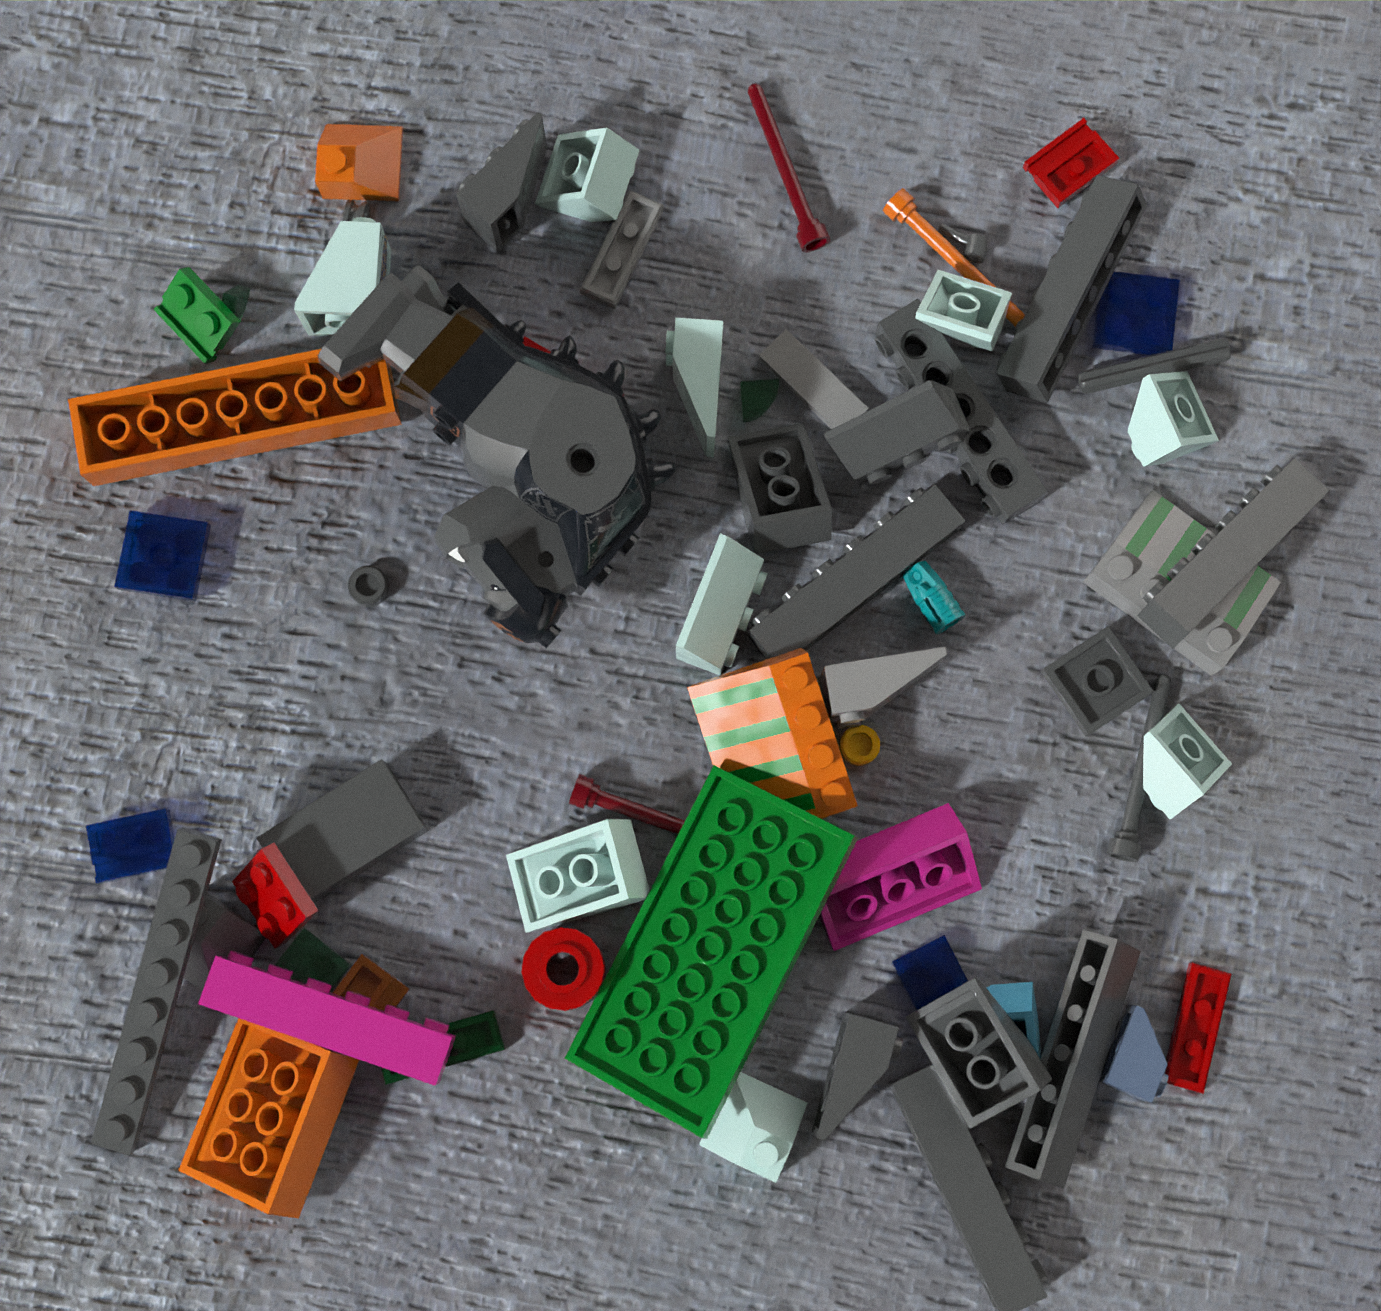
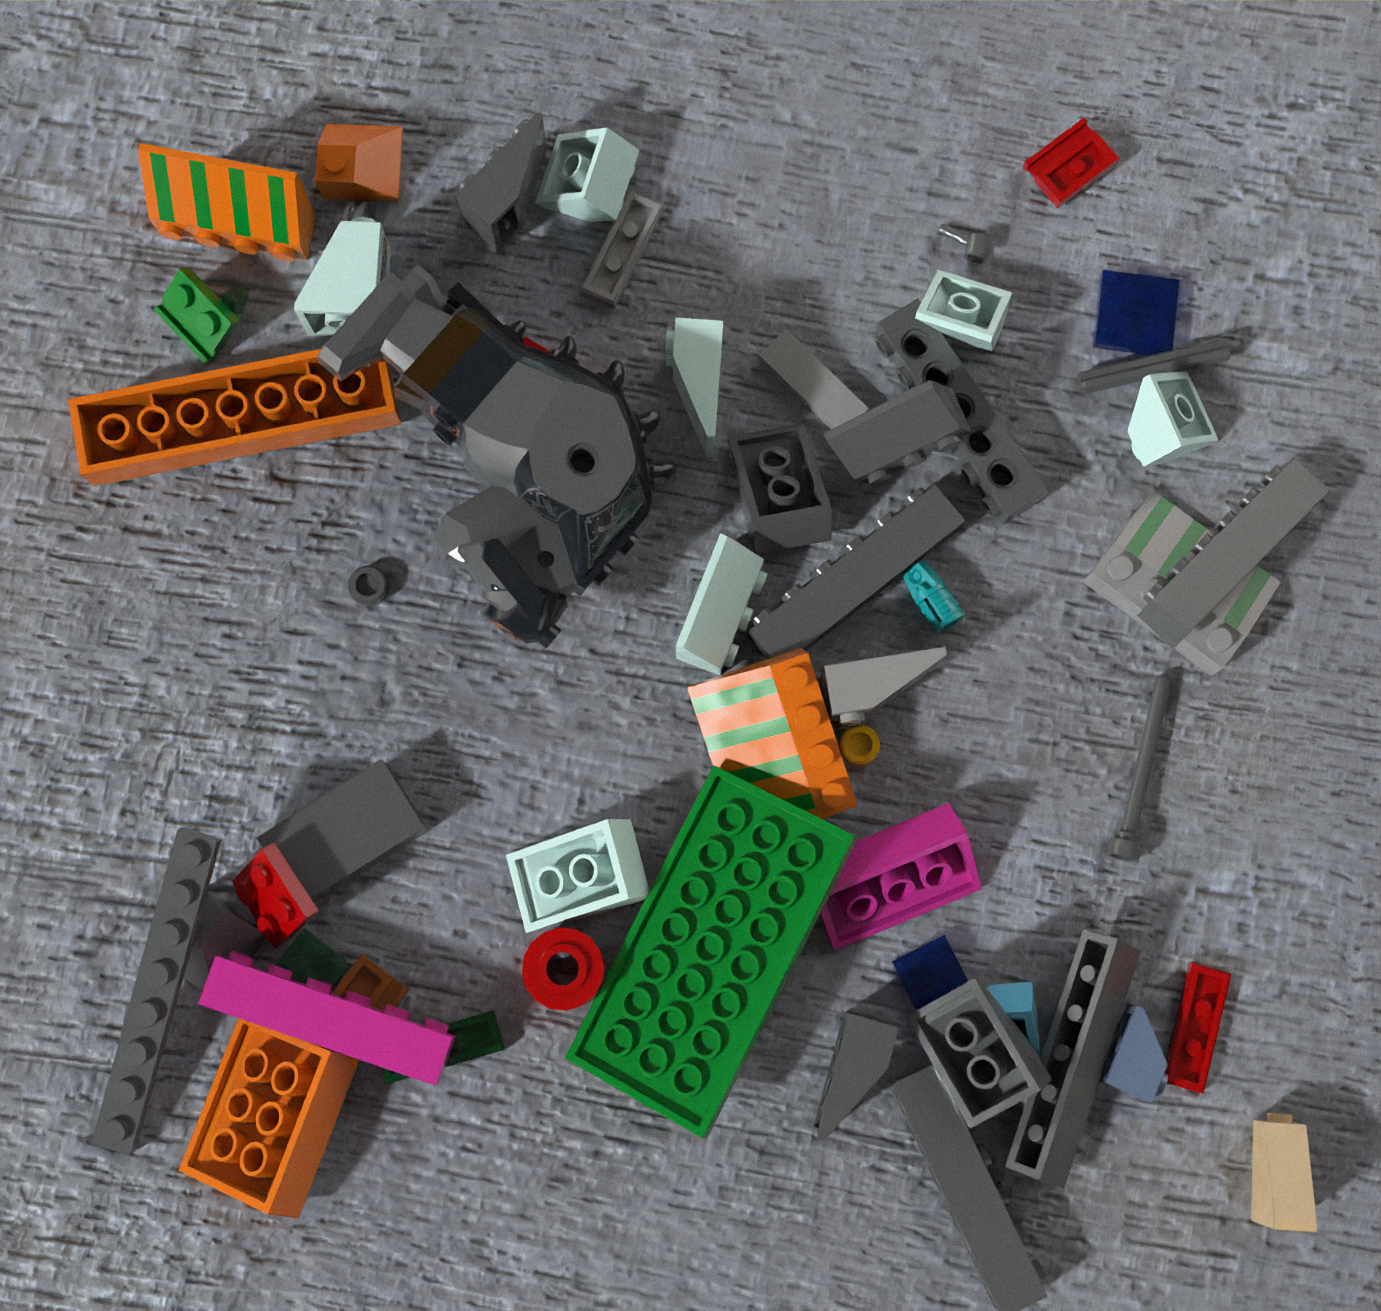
(131, 845): clear blue plate -> none
(162, 556): clear blue plate -> none
(227, 203): none -> orange slope
(589, 794): dark red piece -> none
(756, 1127): light aqua slope -> none
(757, 397): clear green tile -> none
(811, 233): dark red piece -> none
(903, 209): orange piece -> none
(1071, 288): dark grey brick -> none
(1097, 681): dark grey plate -> none
(1179, 762): light aqua slope -> none
(1282, 1175): none -> tan slope

